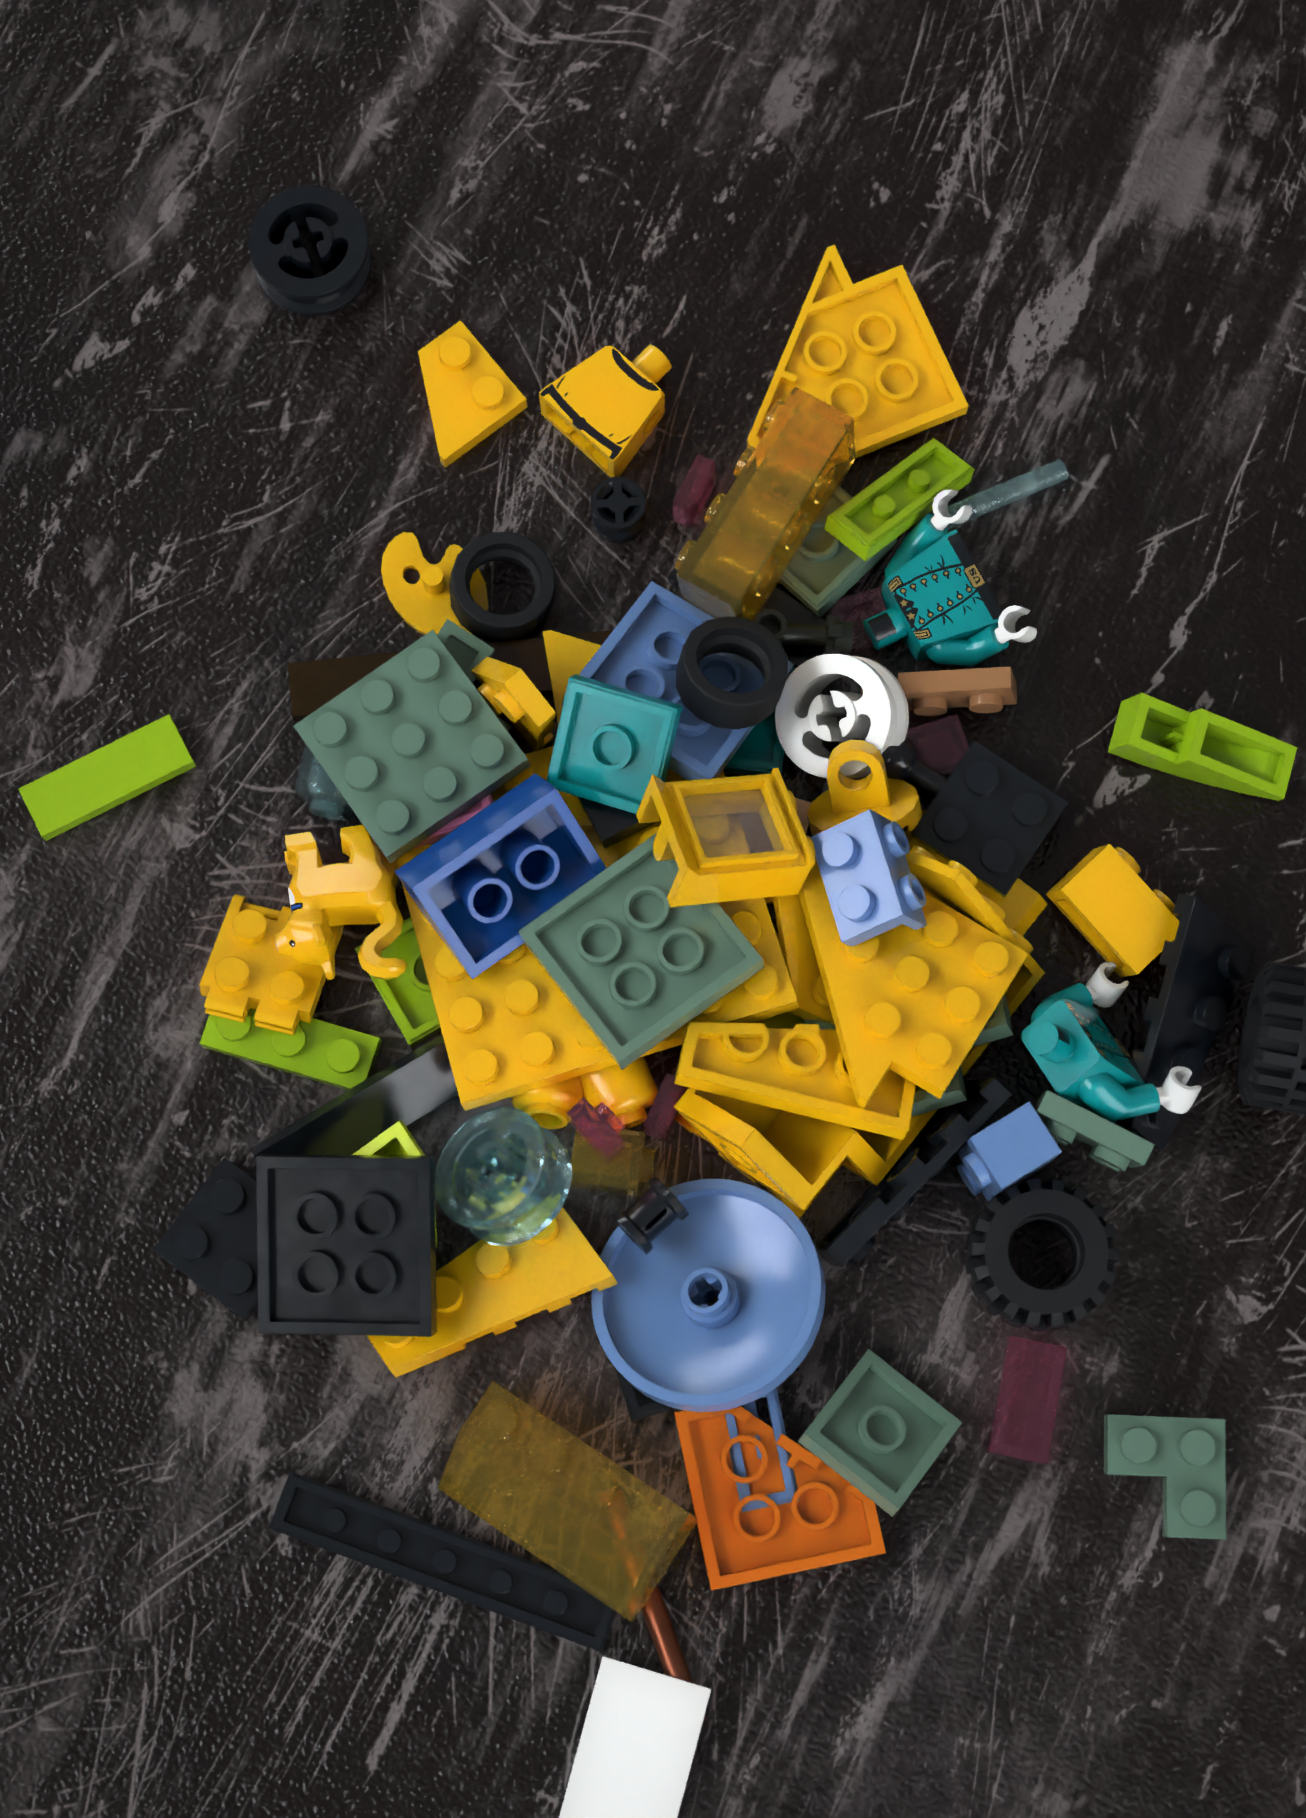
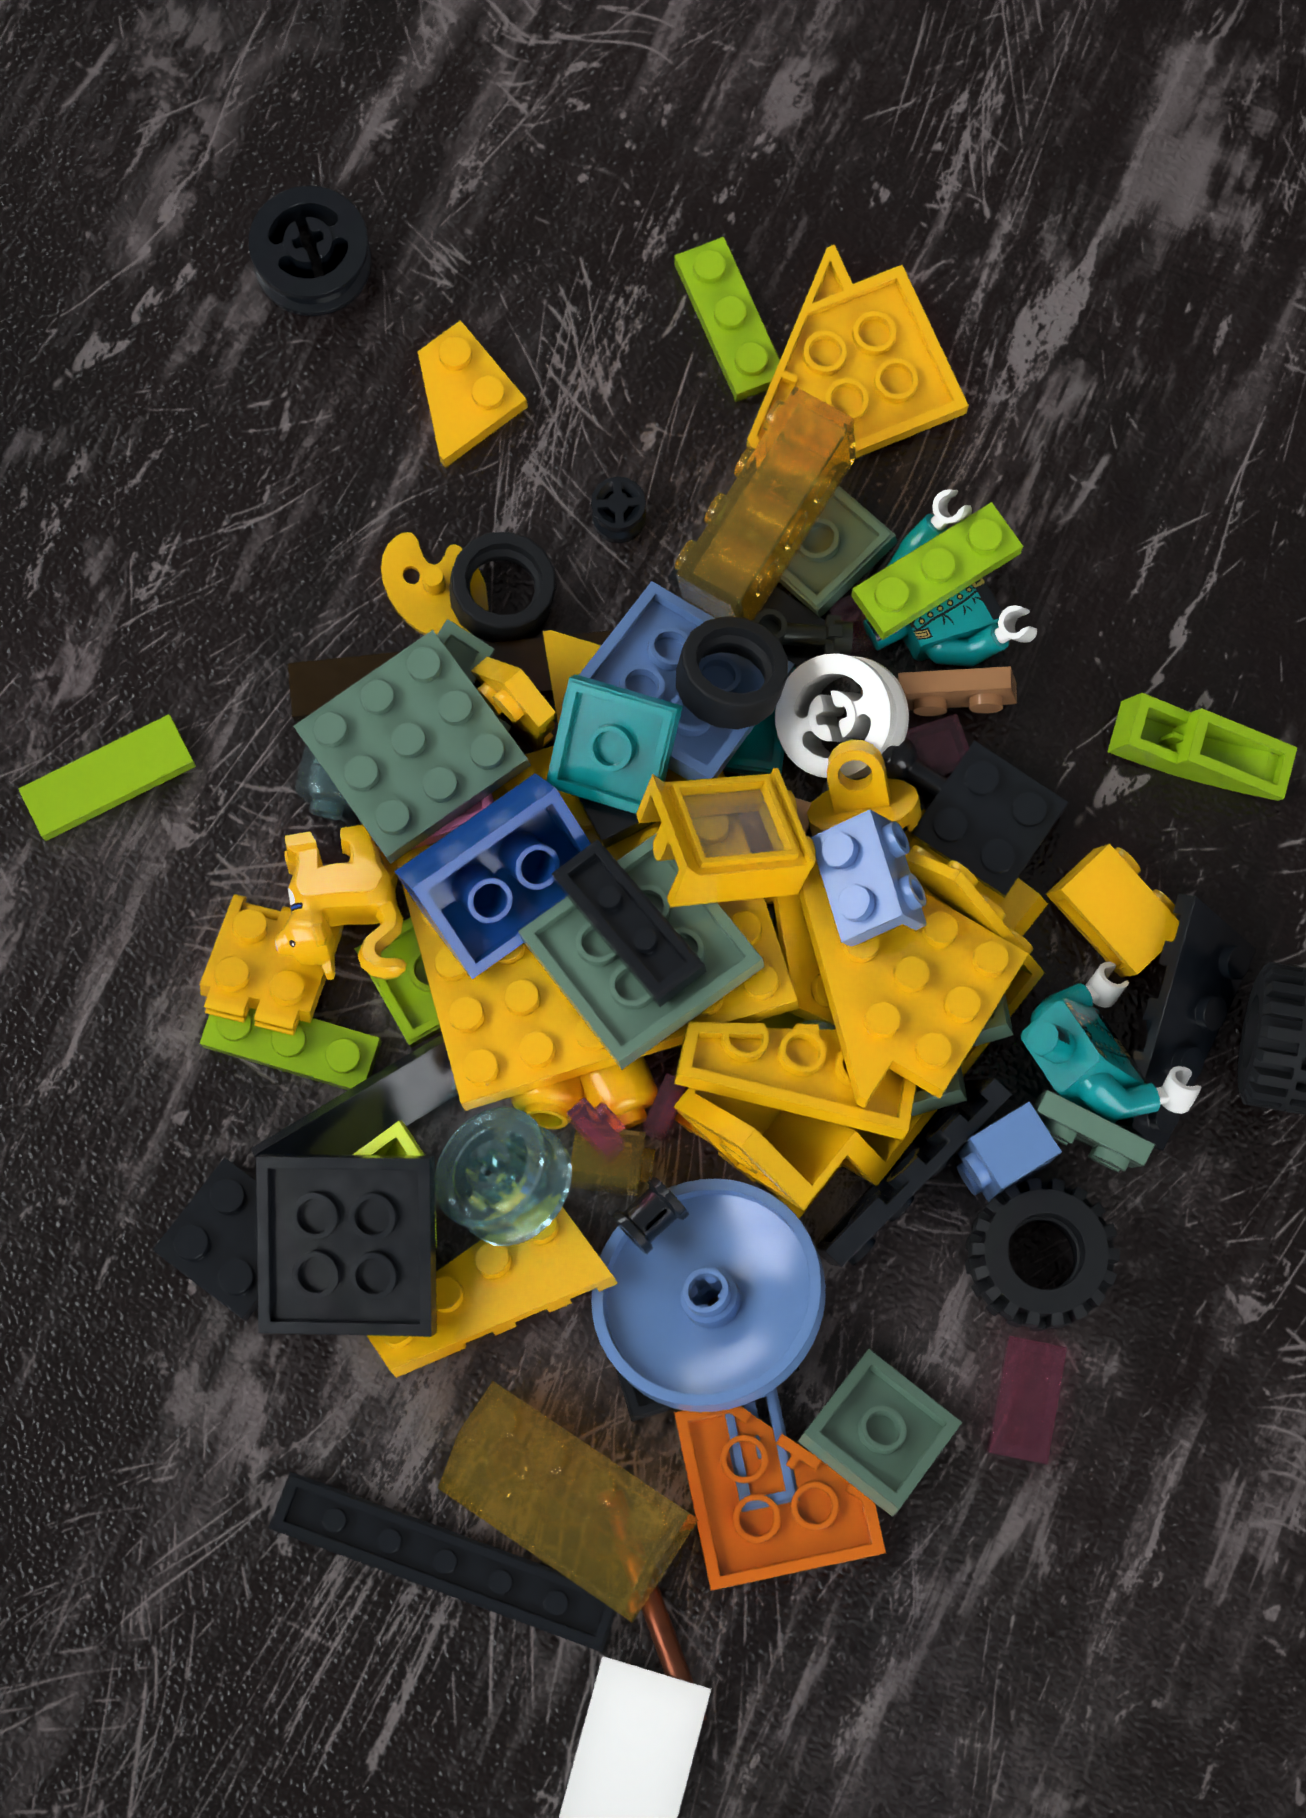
(608, 404): yellow torso -> none
(629, 923): none -> black tile
(694, 491): clear pink tile -> none
(728, 317): none -> lime plate
(897, 499): lime tile -> none
(936, 571): none -> lime plate
(1011, 490): clear light blue bar -> none
(1186, 1456): sand green plate -> none

